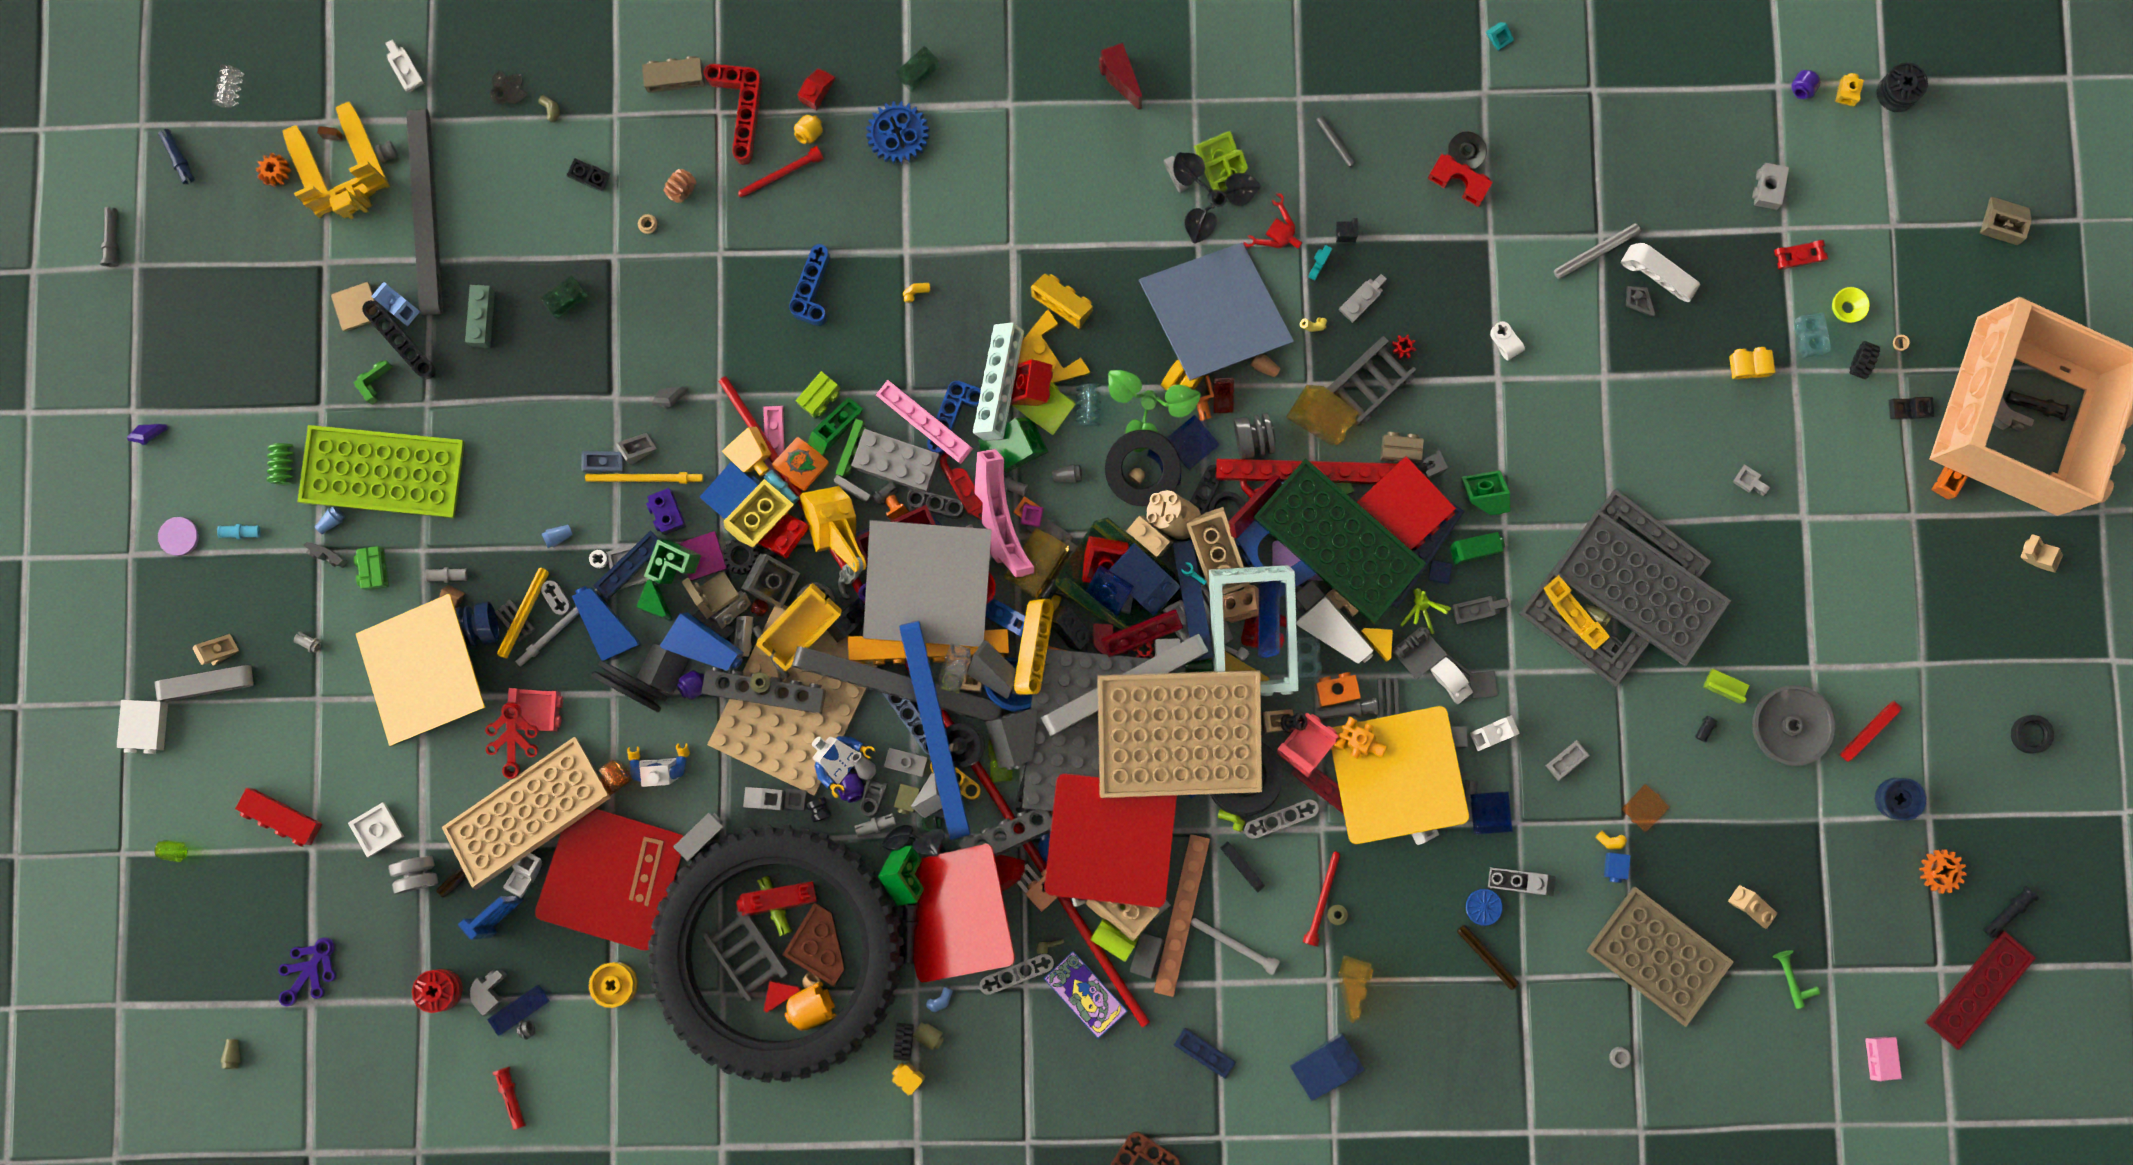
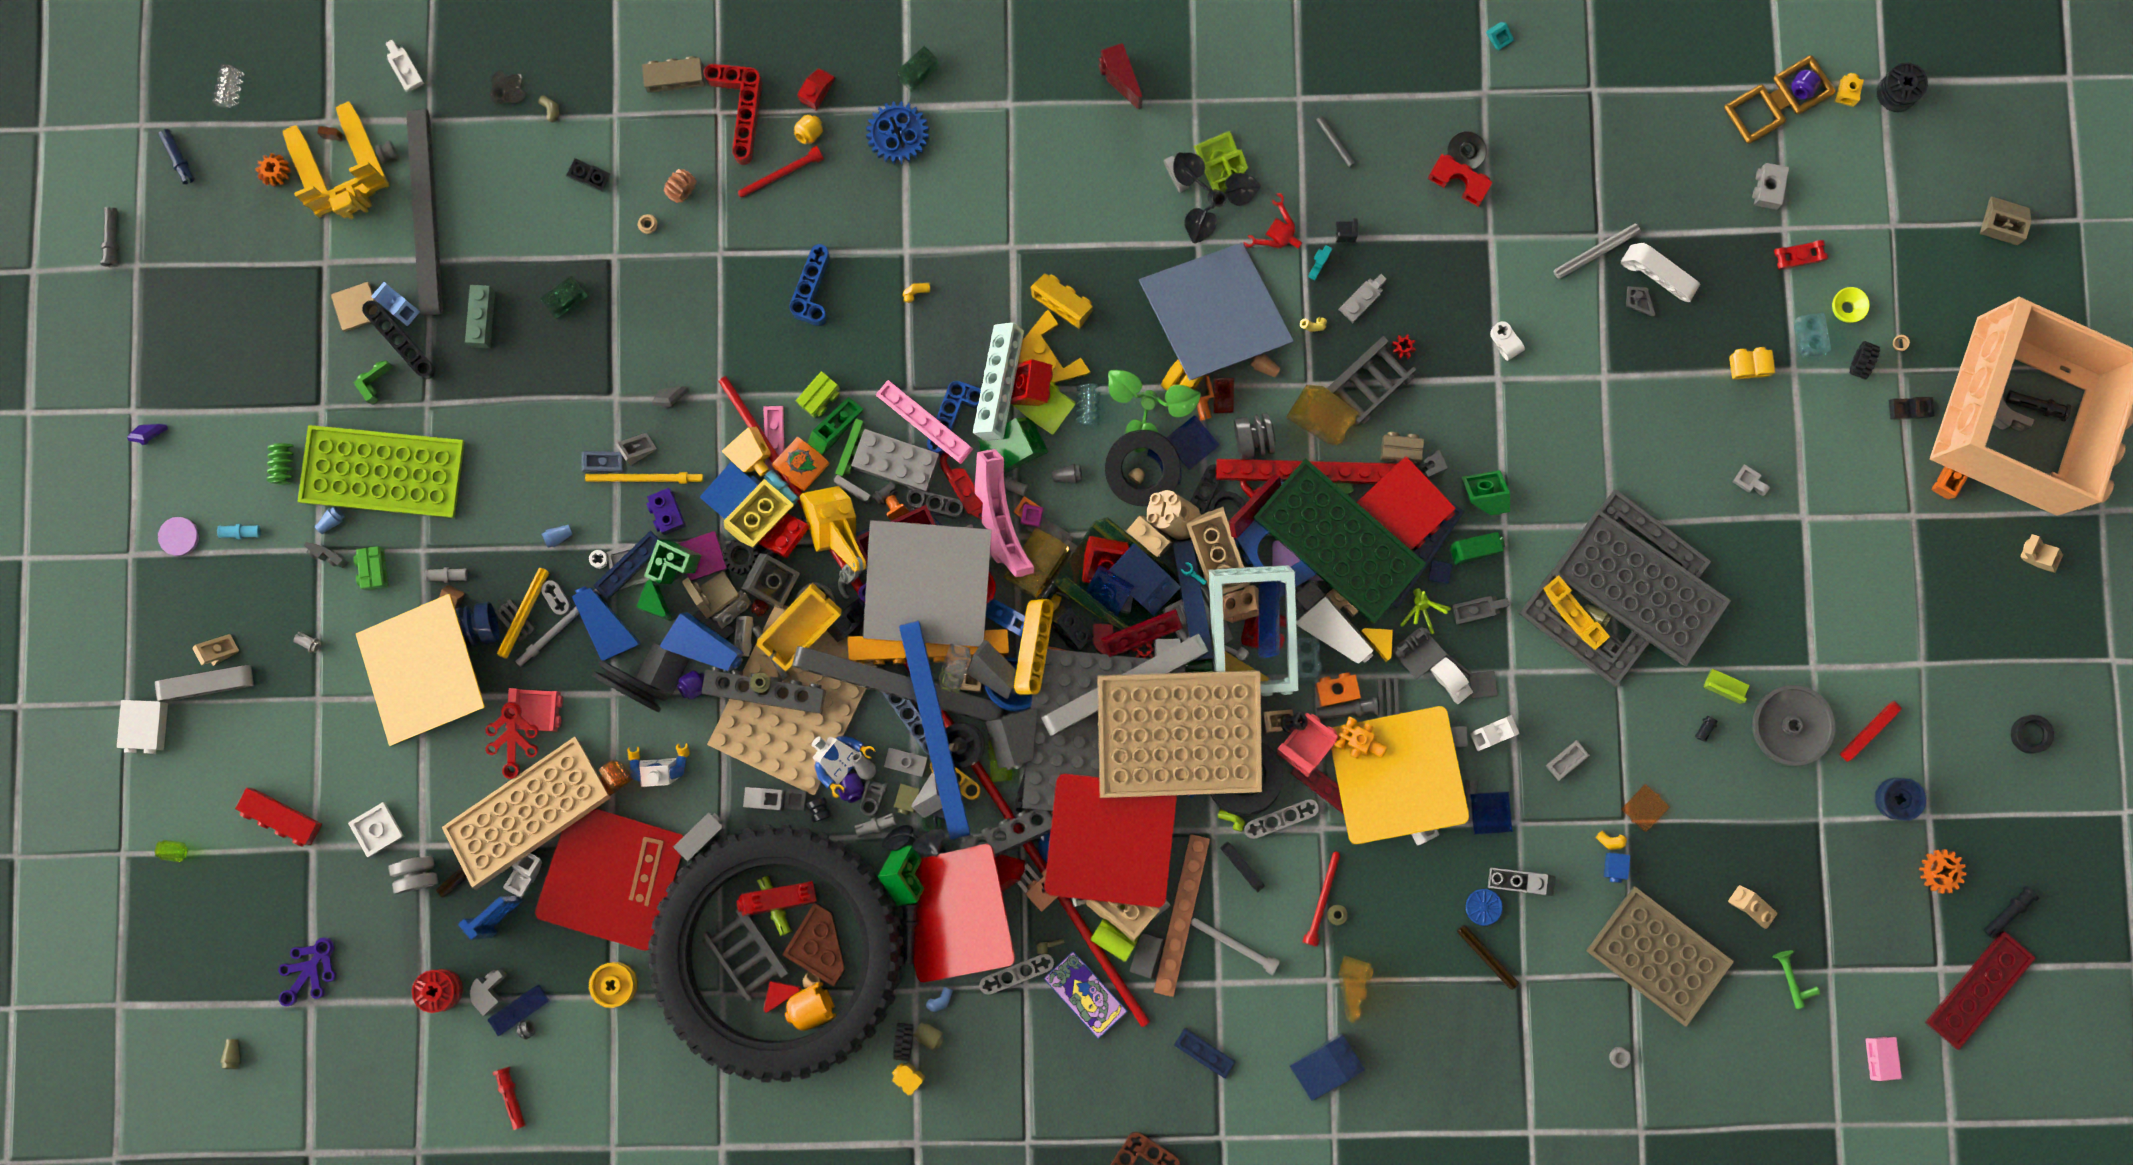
(1779, 99): none -> pearl gold bar

